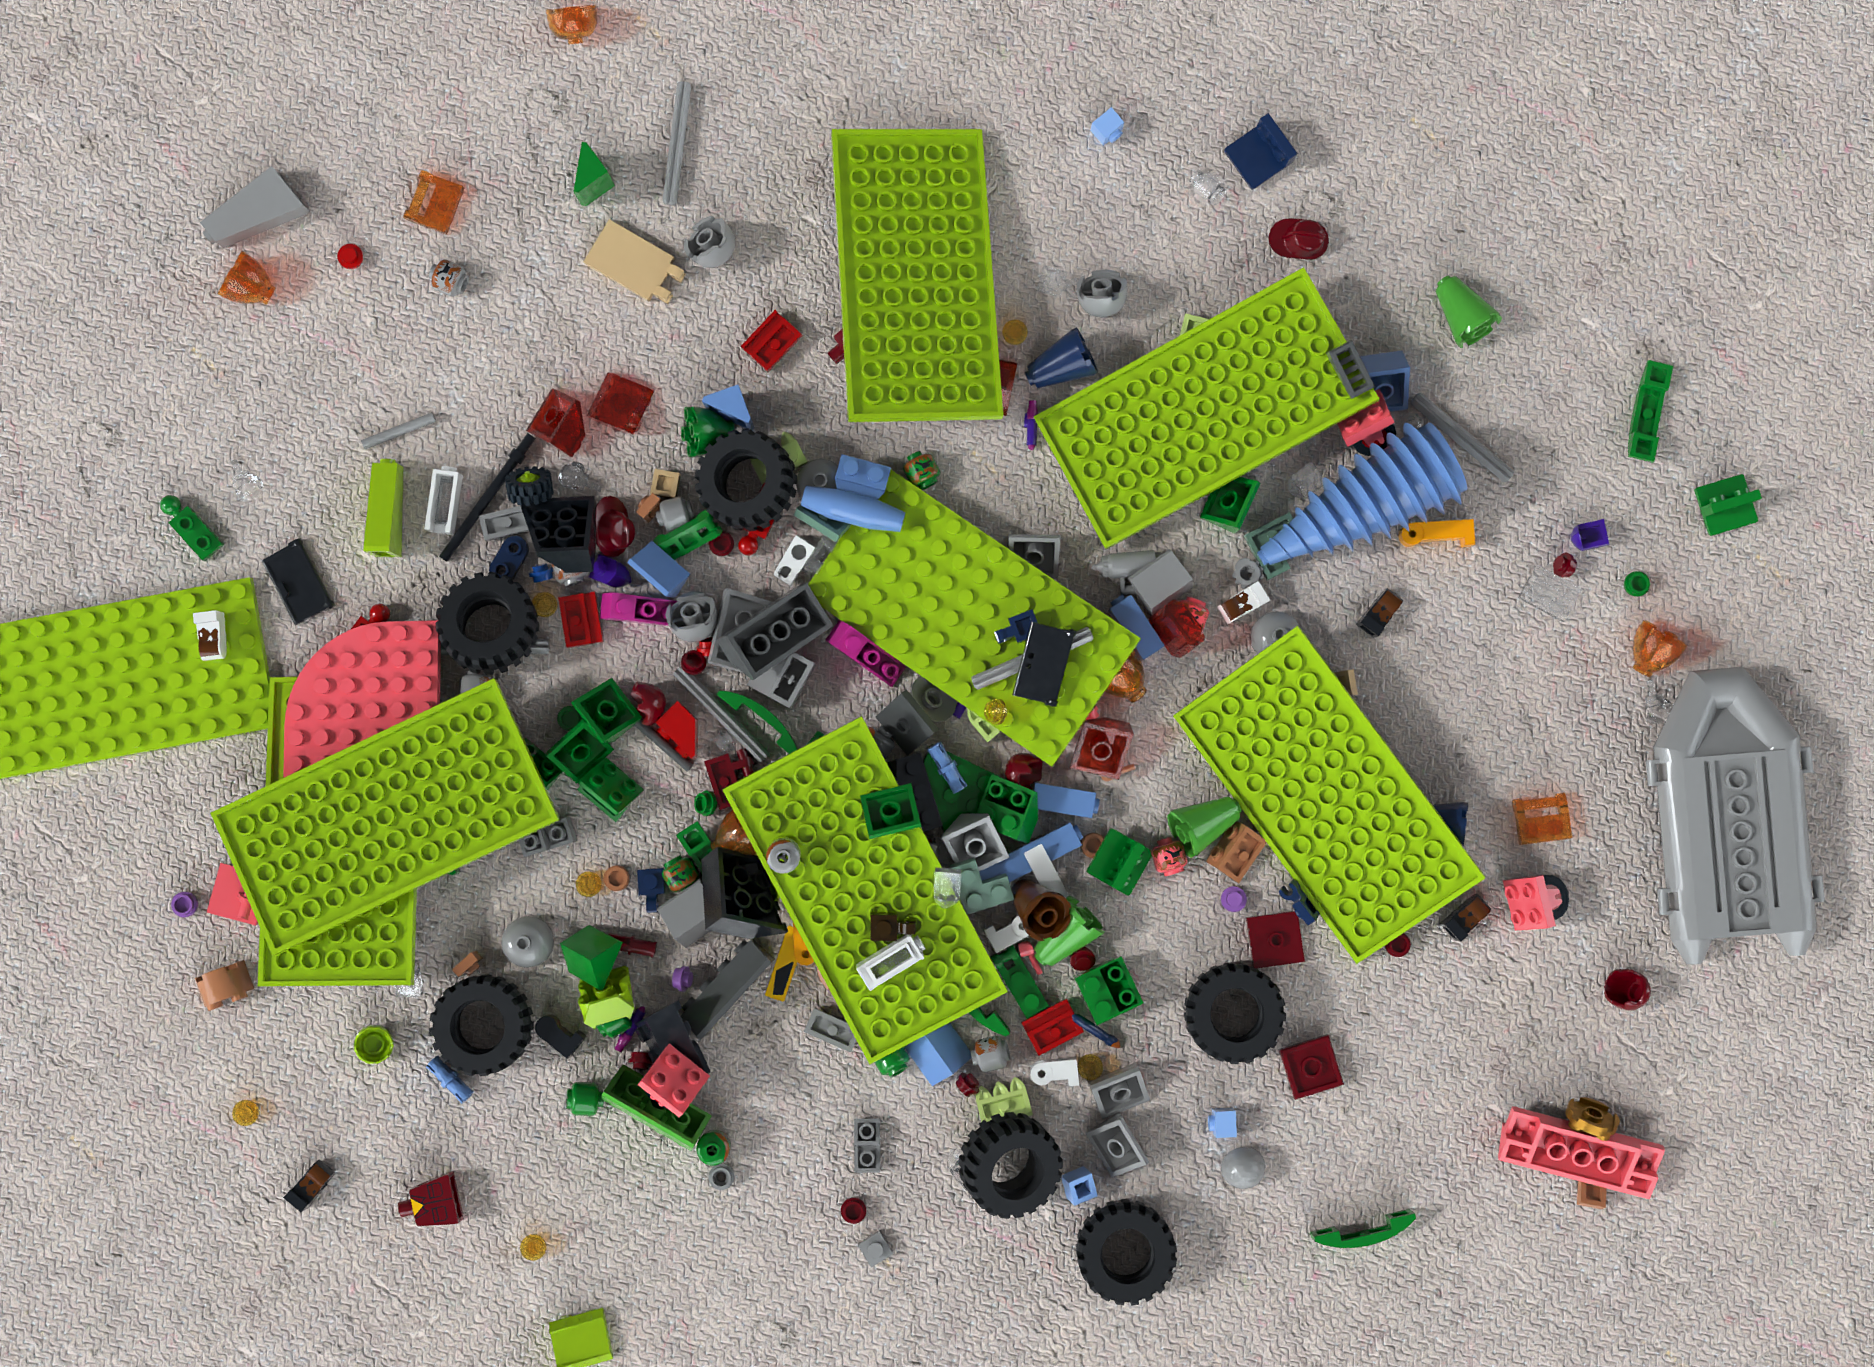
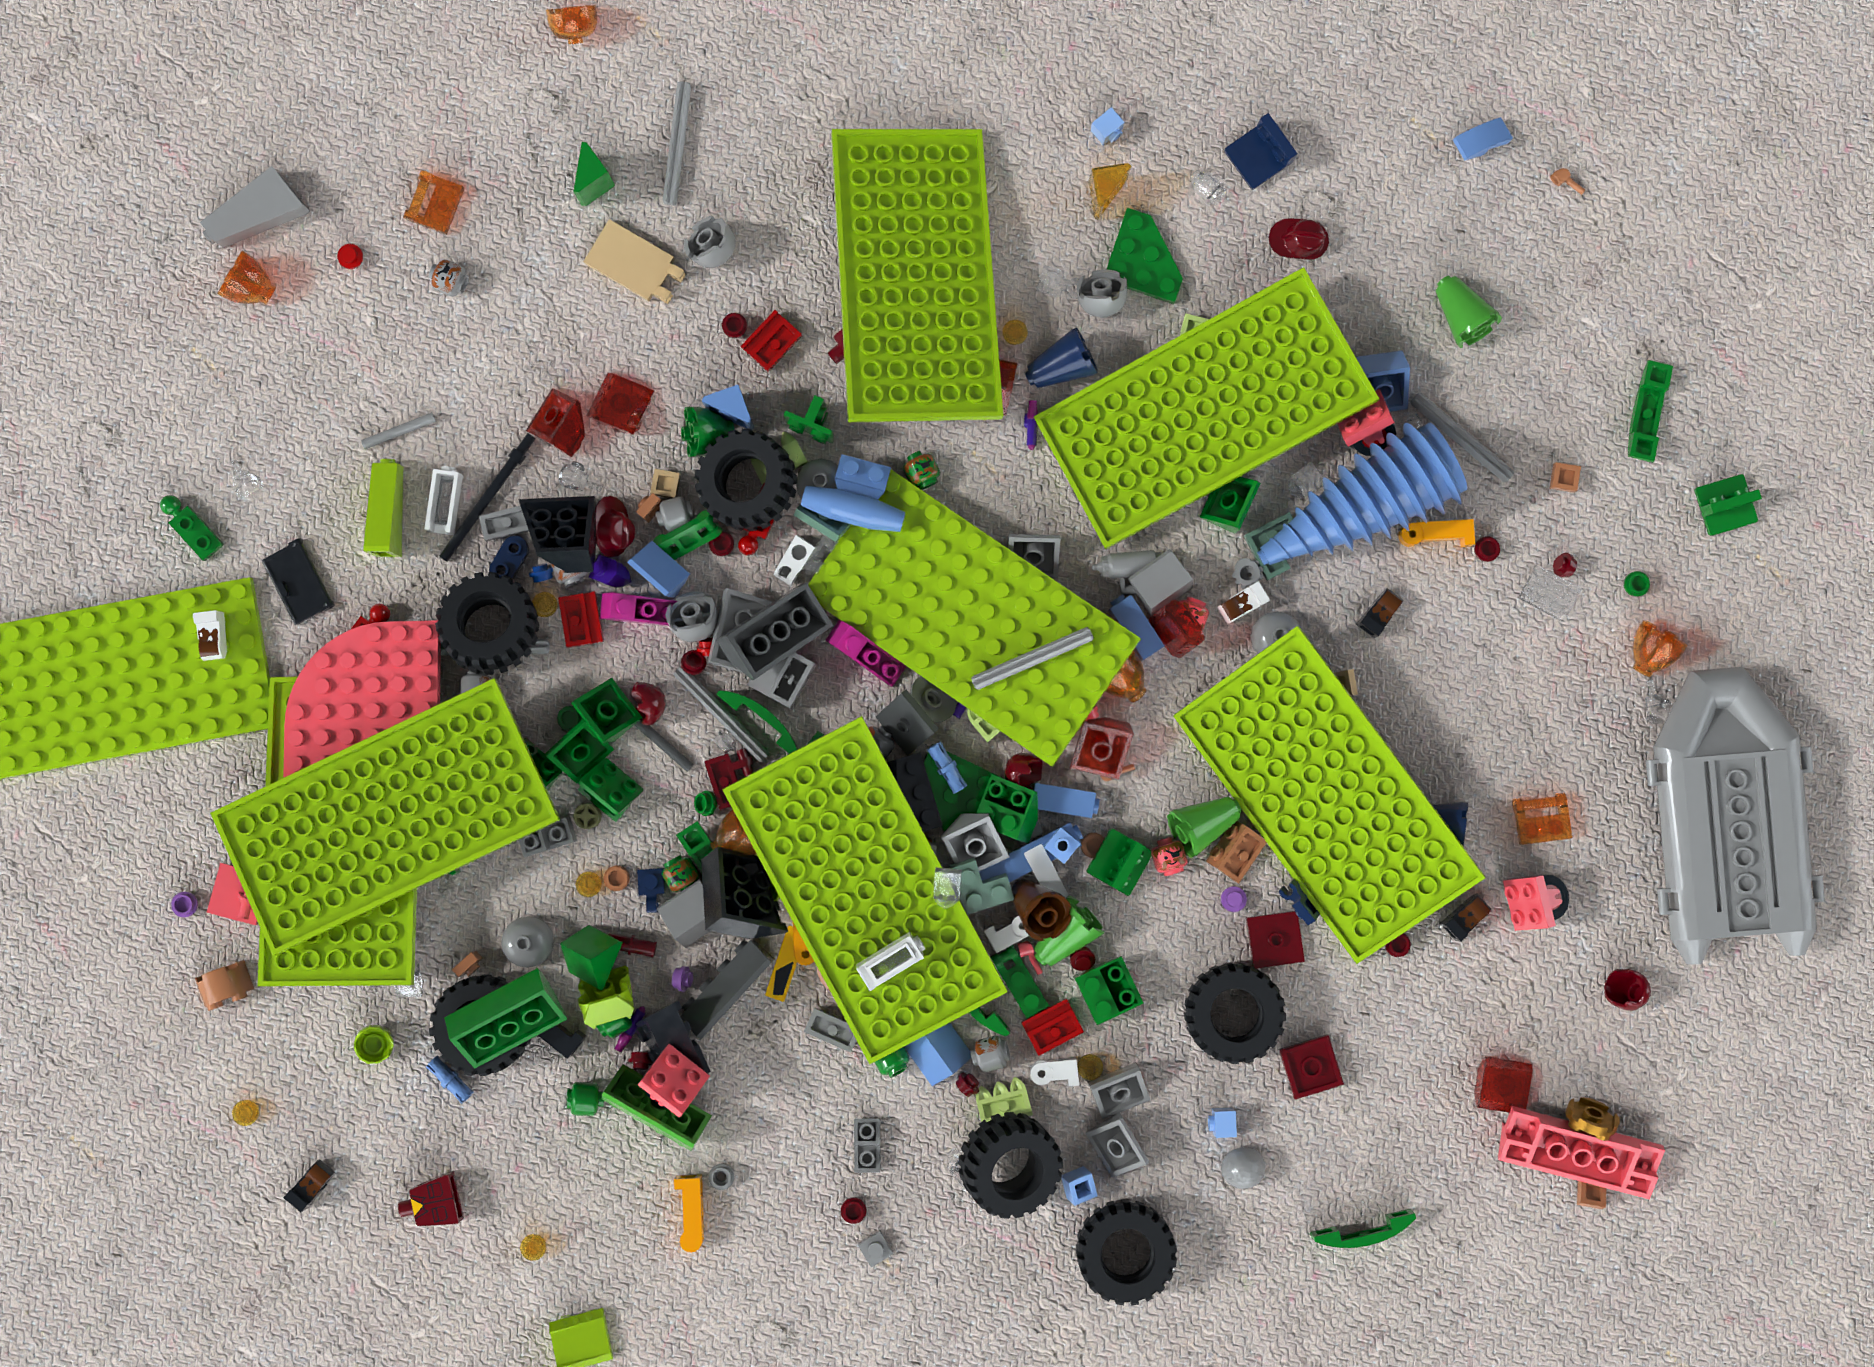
(505, 1018): none -> green slope
(529, 485): black wheel -> none
(583, 815): none -> olive wheel
(682, 728): red slope -> none
(692, 1211): none -> light orange leg
(716, 1139): green head -> none
(734, 325): none -> dark red plate
(784, 846): light grey head -> none
(813, 421): none -> green bracket
(885, 927): dark brown plate -> none
(890, 811): green slope -> none
(995, 711): clear yellow plate -> none
(1019, 628): dark blue plate -> none
(1047, 653): black door -> none
(1052, 845): none -> light blue plate
(1095, 1030): dark blue piece -> none
(1105, 184): none -> clear yellow slope
(1144, 258): none -> green plate
(1337, 365): dark grey slope -> none
(1482, 138): none -> medium blue slope
(1487, 549): none -> dark red plate
(1502, 1084): none -> clear red slope
(1563, 175): none -> nougat hand
(1565, 477): none -> nougat plate
(1590, 535): dark purple plate -> none

